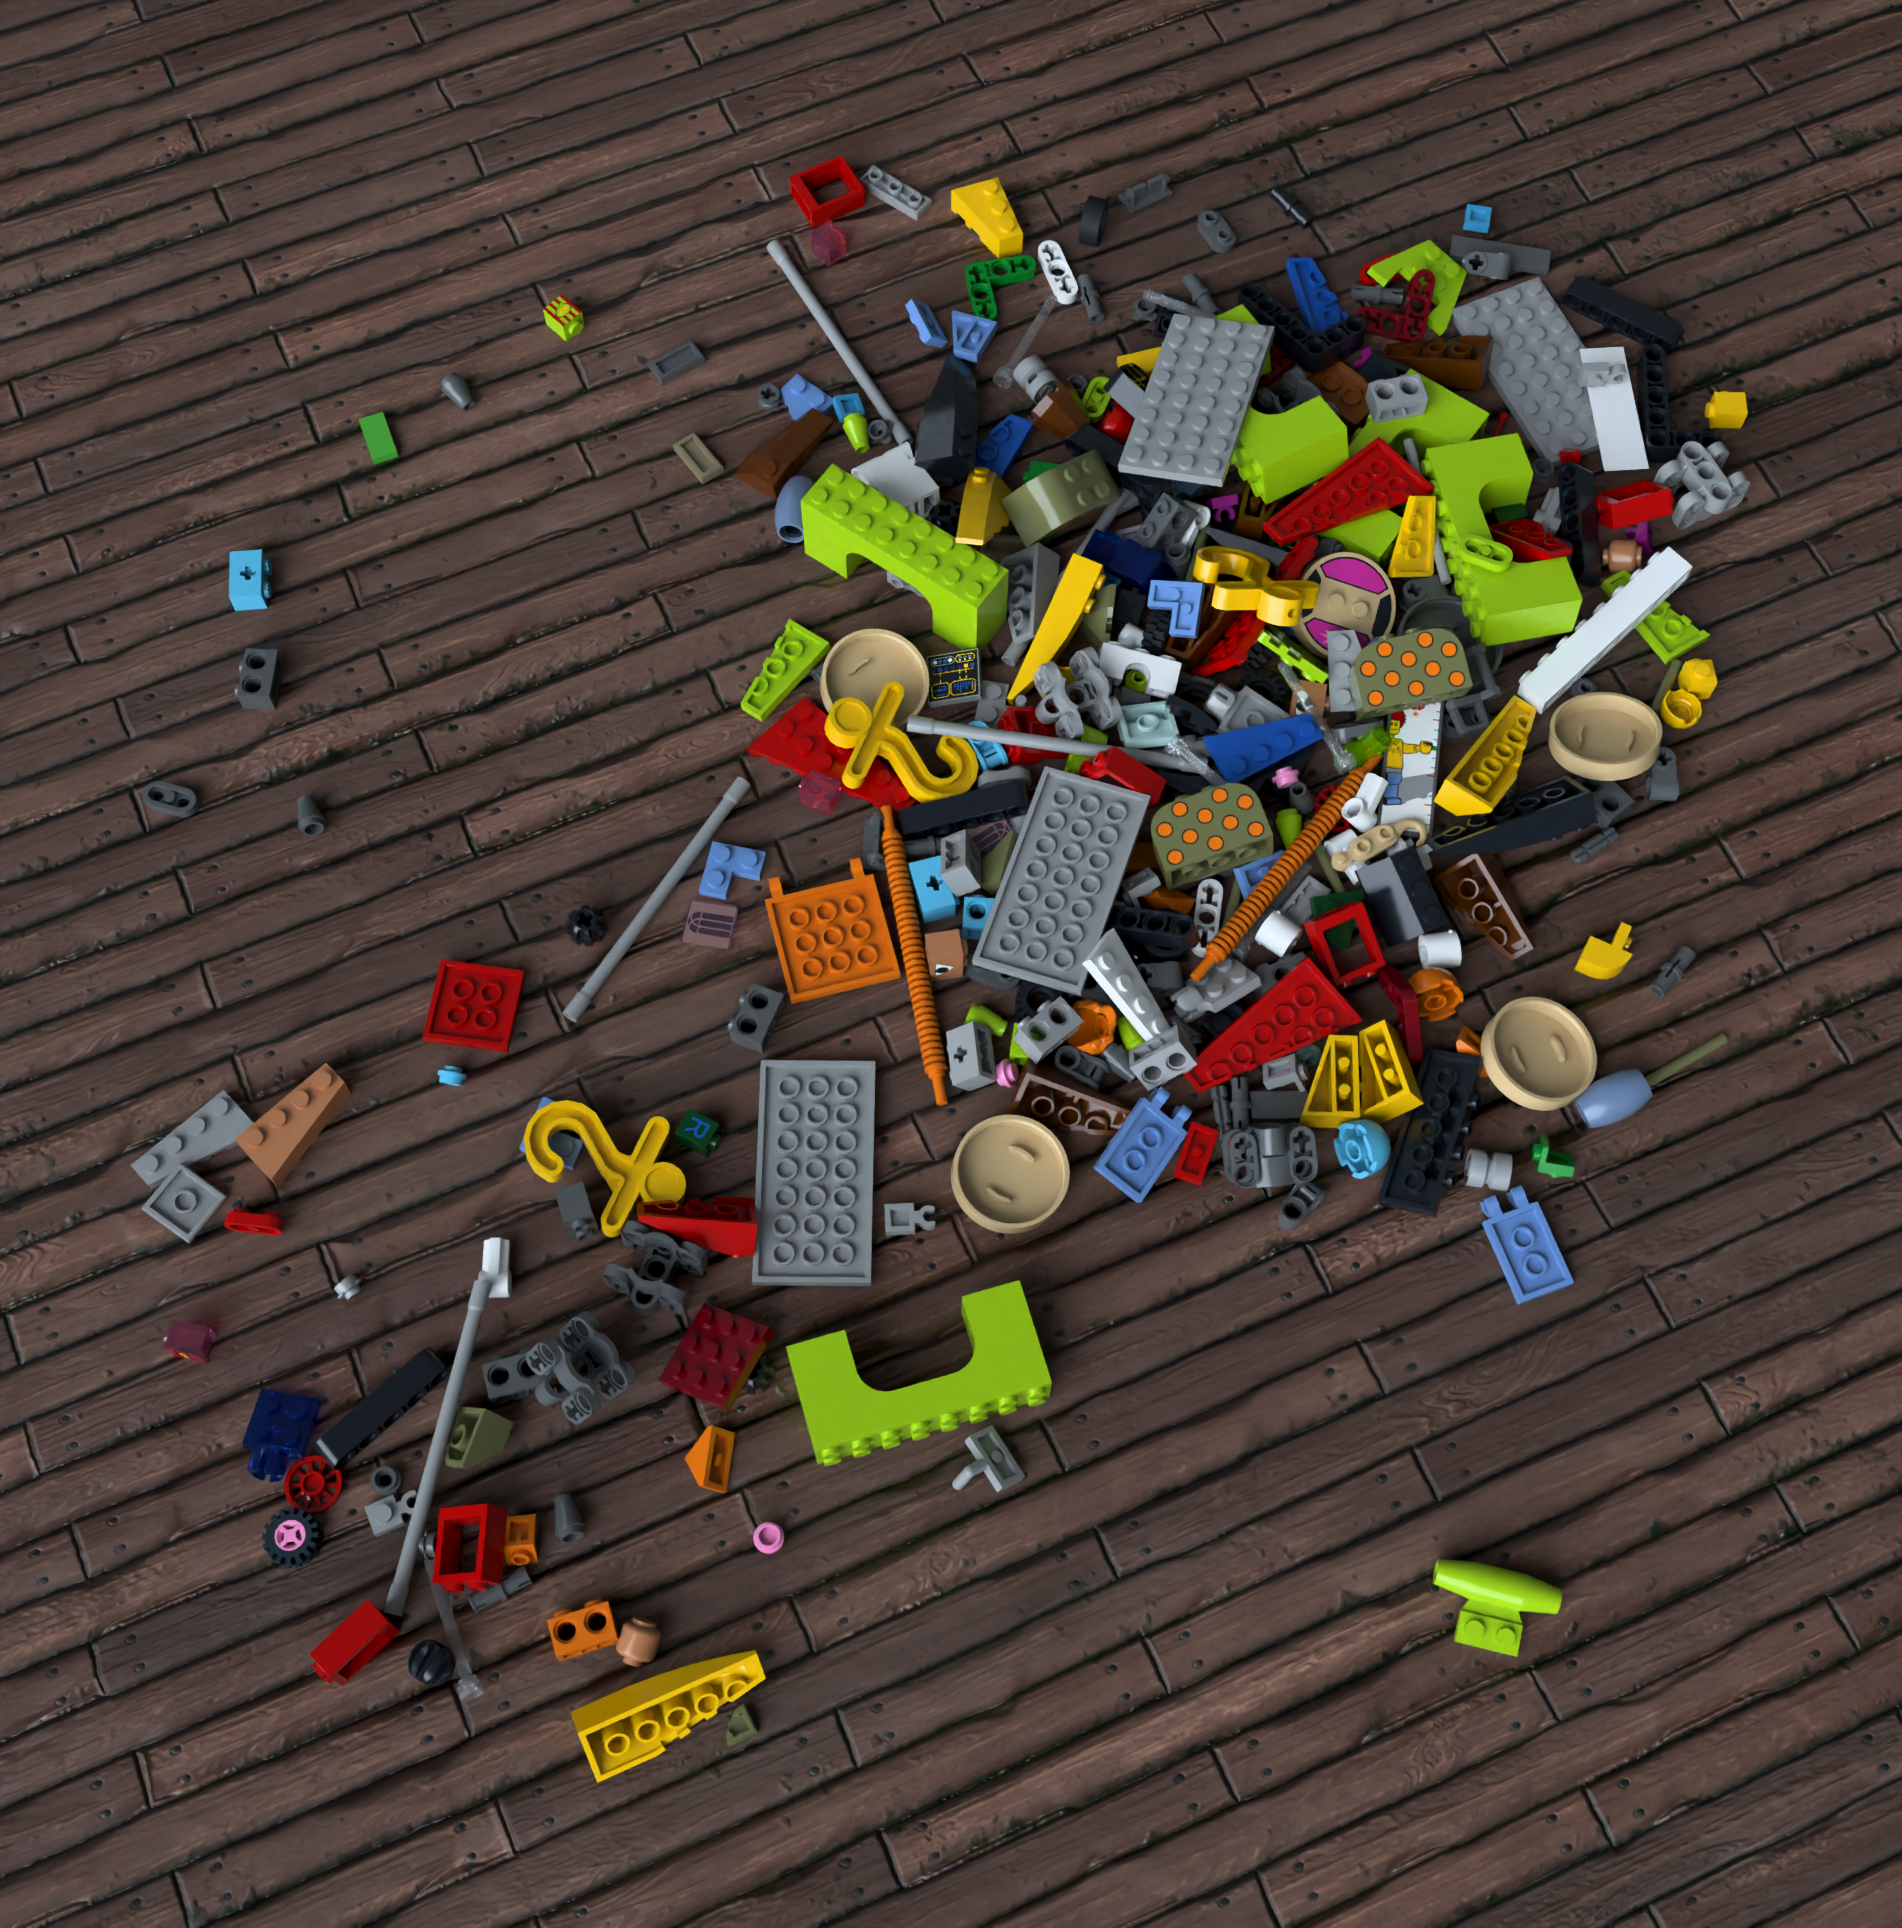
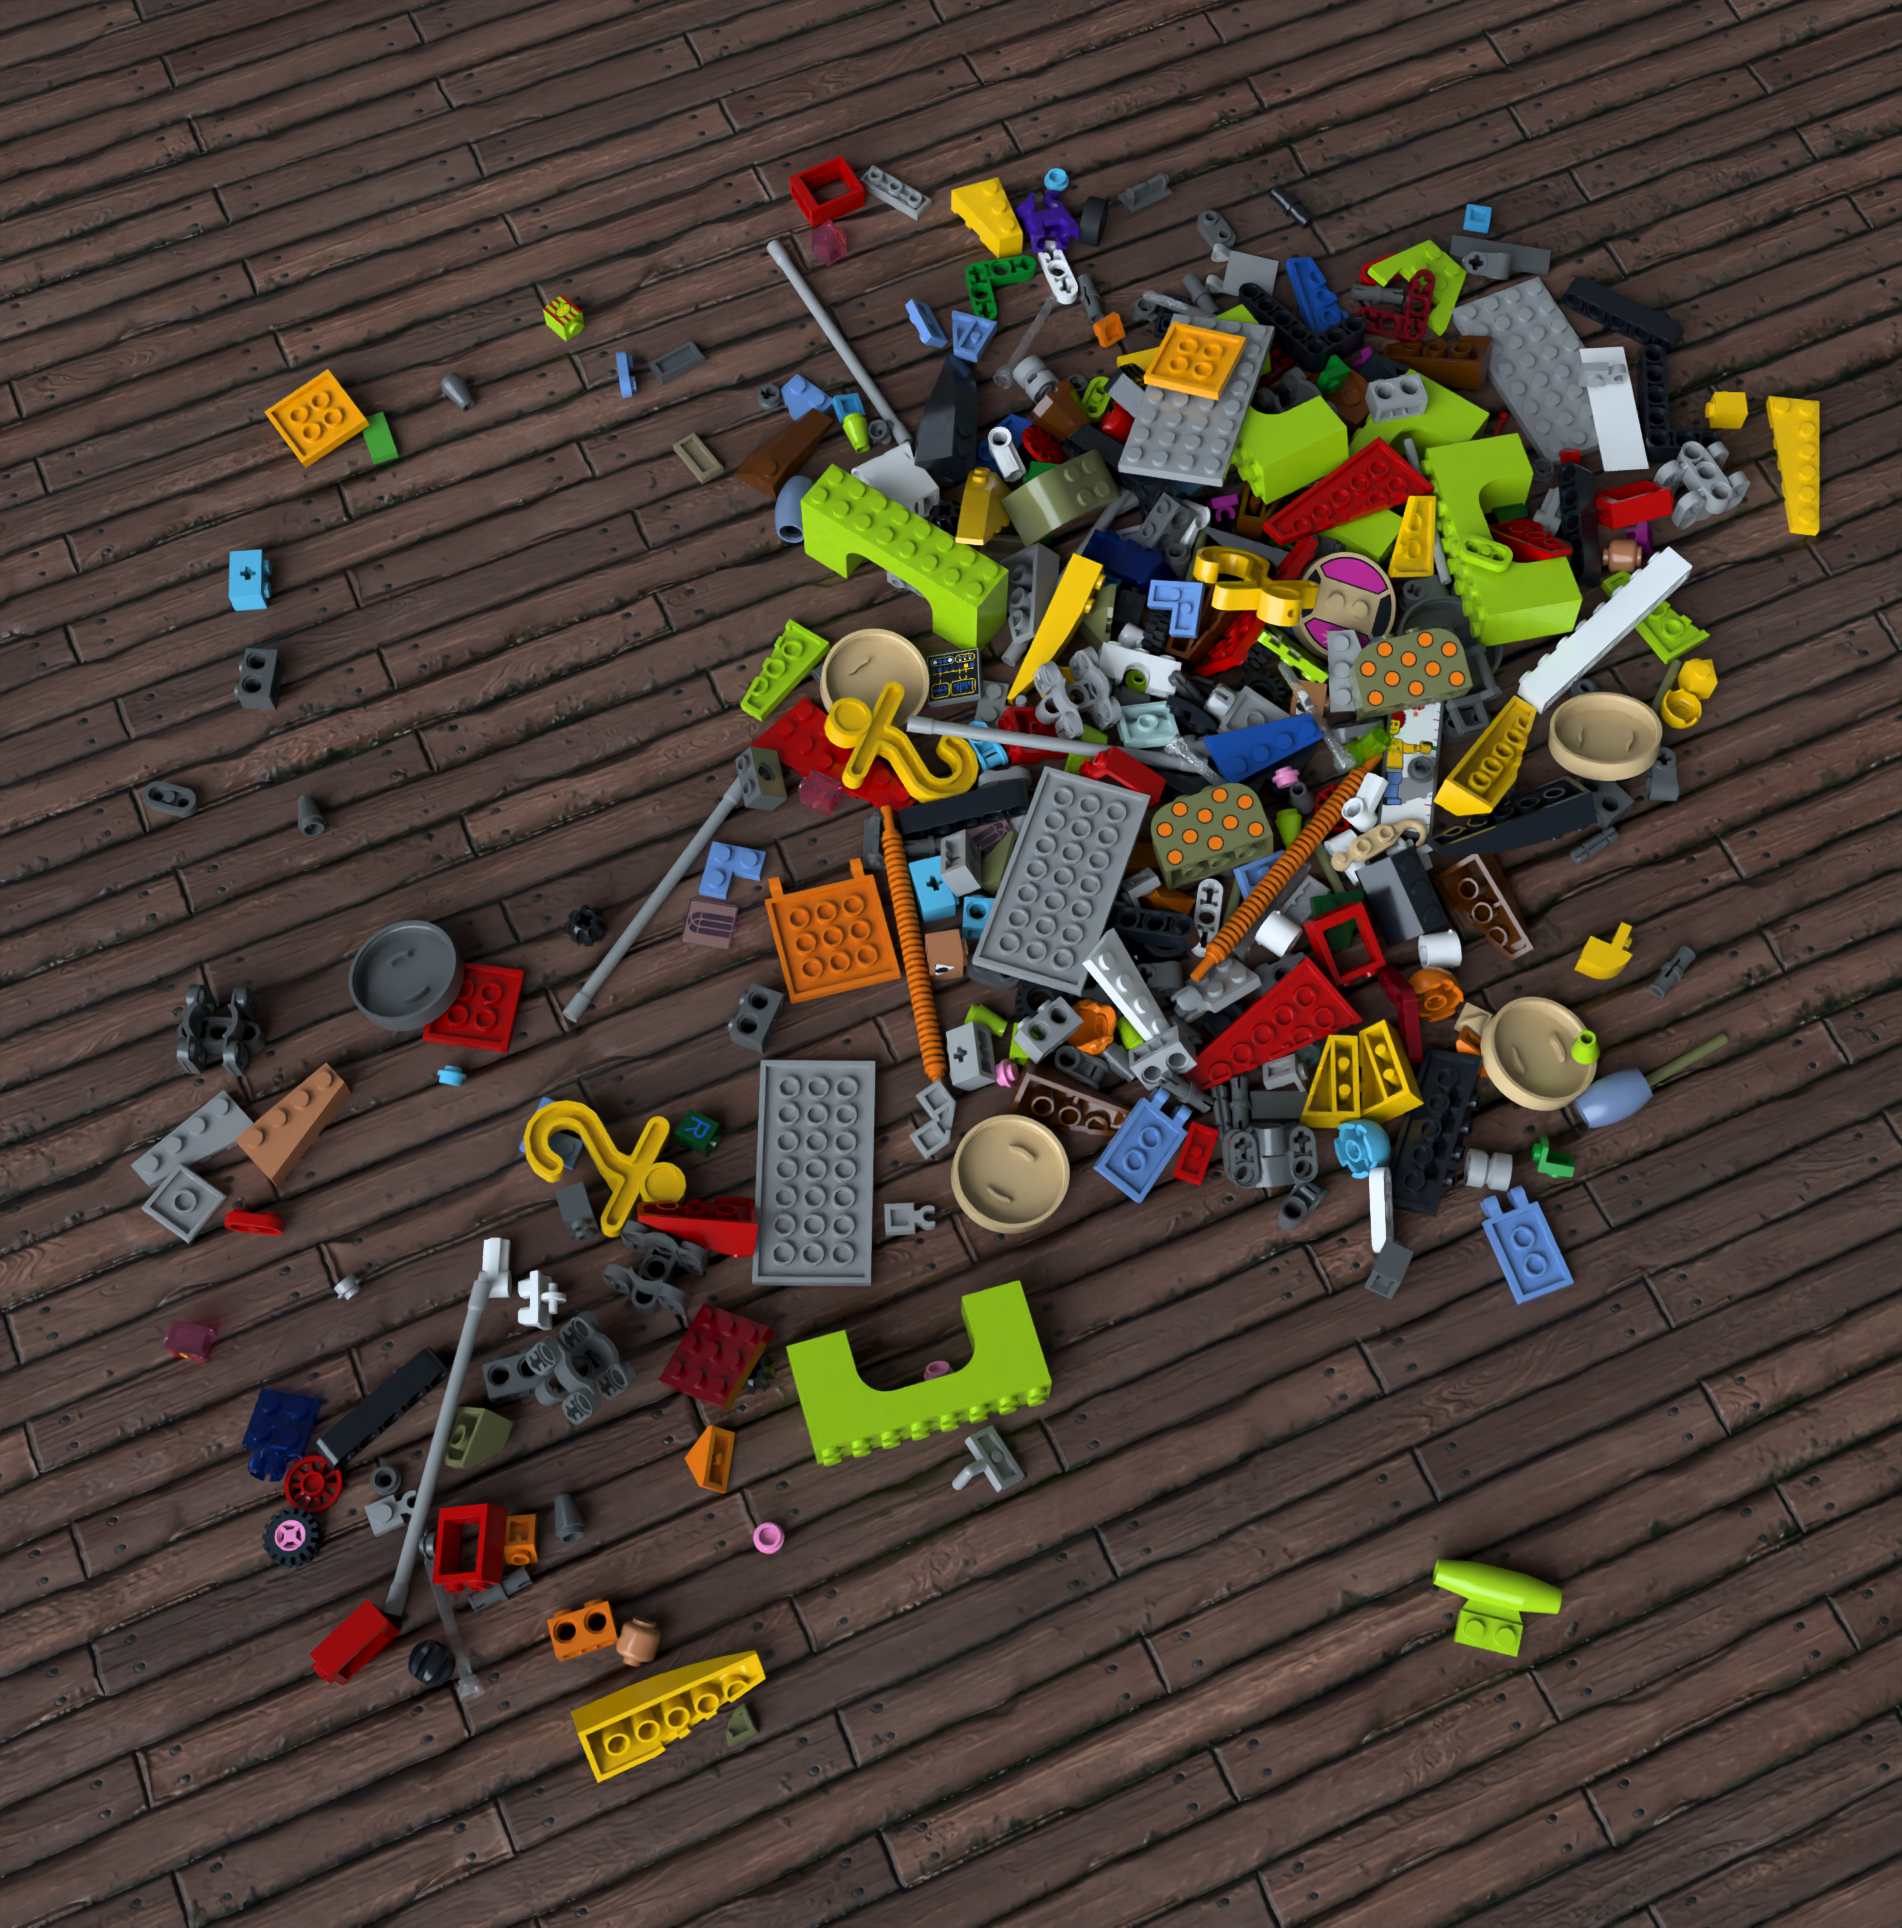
(200, 1017): none -> dark grey piece
(316, 418): none -> light orange plate
(406, 975): none -> dark grey brick
(543, 1300): none -> white hips
(627, 382): none -> medium blue plate
(761, 778): none -> dark grey brick
(937, 1369): none -> bright pink plate
(941, 1109): none -> light grey tile
(1005, 455): none -> white piece
(1042, 446): none -> red wheel
(1047, 223): none -> dark purple animal
(1056, 180): none -> medium azure plate
(1109, 330): none -> orange tile
(1186, 689): none -> dark grey axle
(1186, 1091): none -> dark grey pin
(1195, 360): none -> light orange plate
(1241, 269): none -> light grey flag
(1333, 376): none -> green bracket
(1381, 1207): none -> white beam
(1389, 1268): none -> dark grey brick
(1421, 763): none -> dark grey plate
(1473, 1018): none -> tan tile
(1585, 1048): none -> lime cone
(1797, 446): none -> yellow wing

